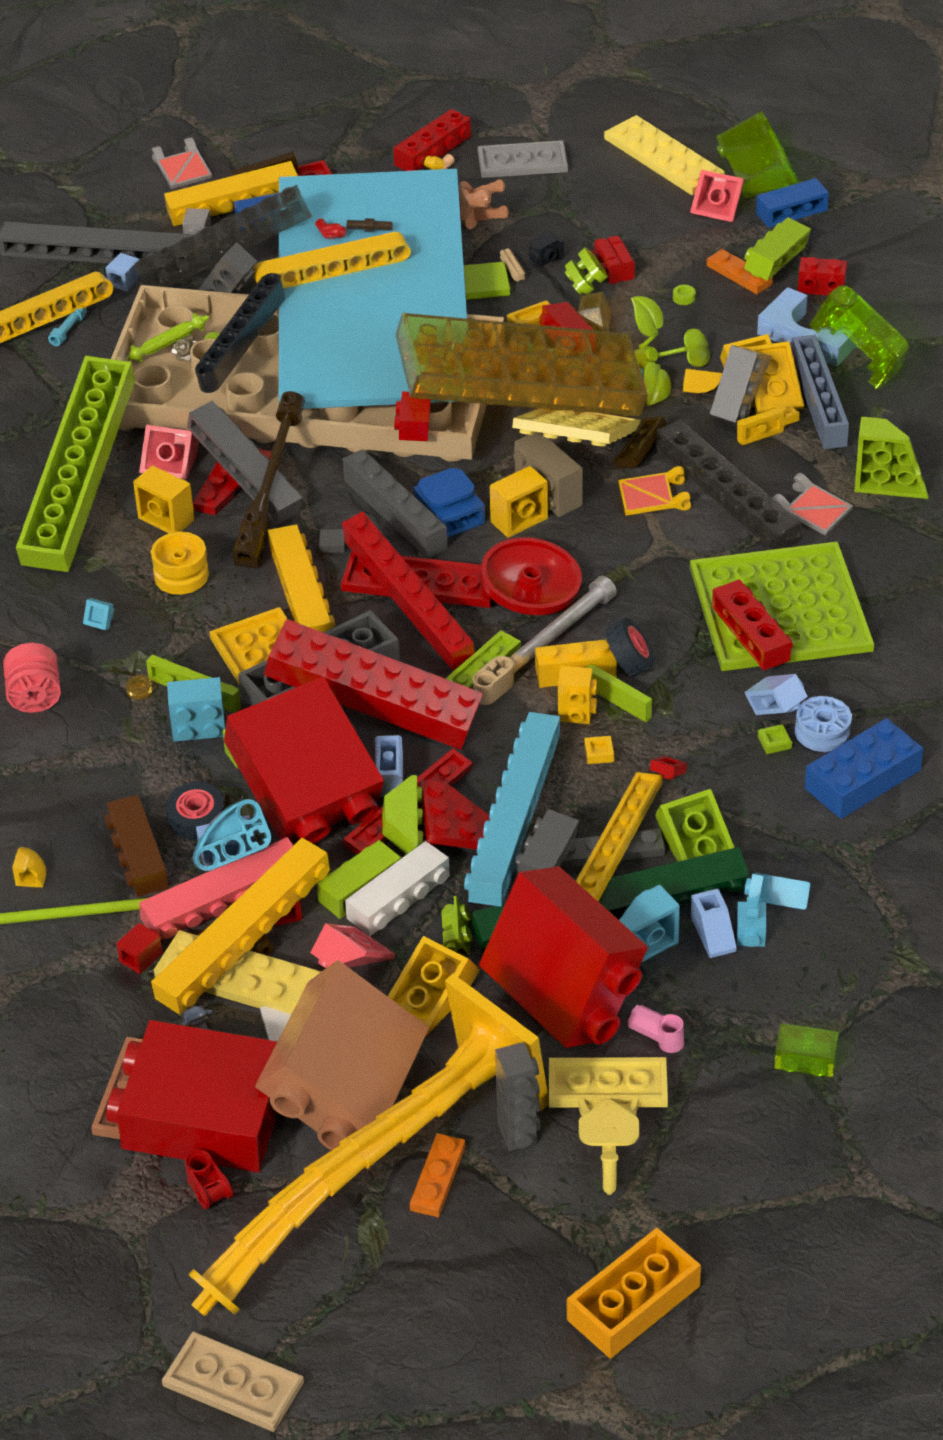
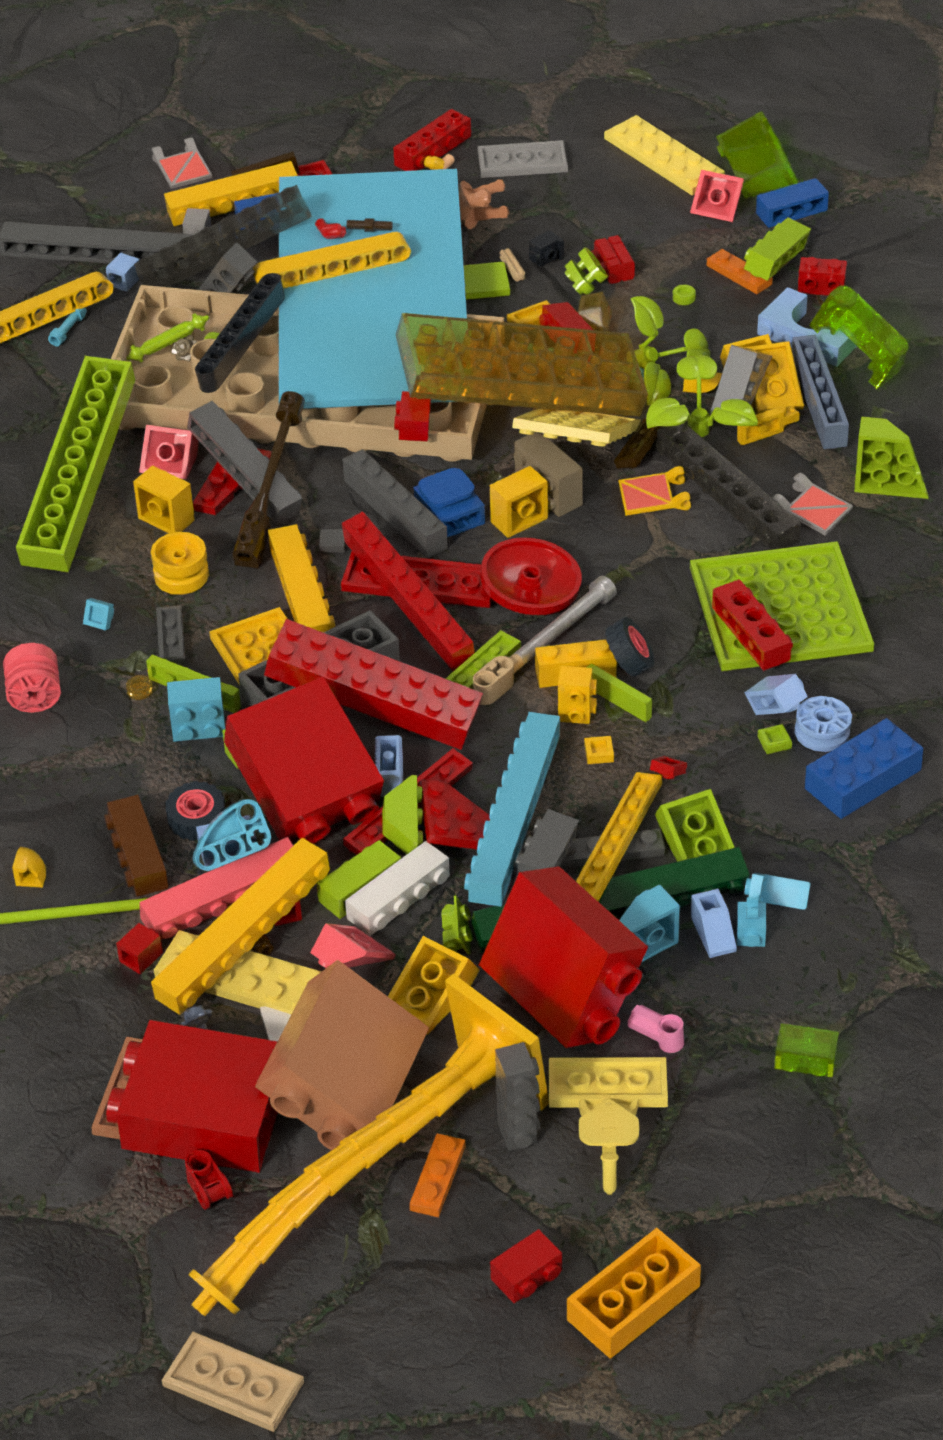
(171, 634): none -> dark grey tile
(526, 1266): none -> red brick
(670, 413): none -> lime plant

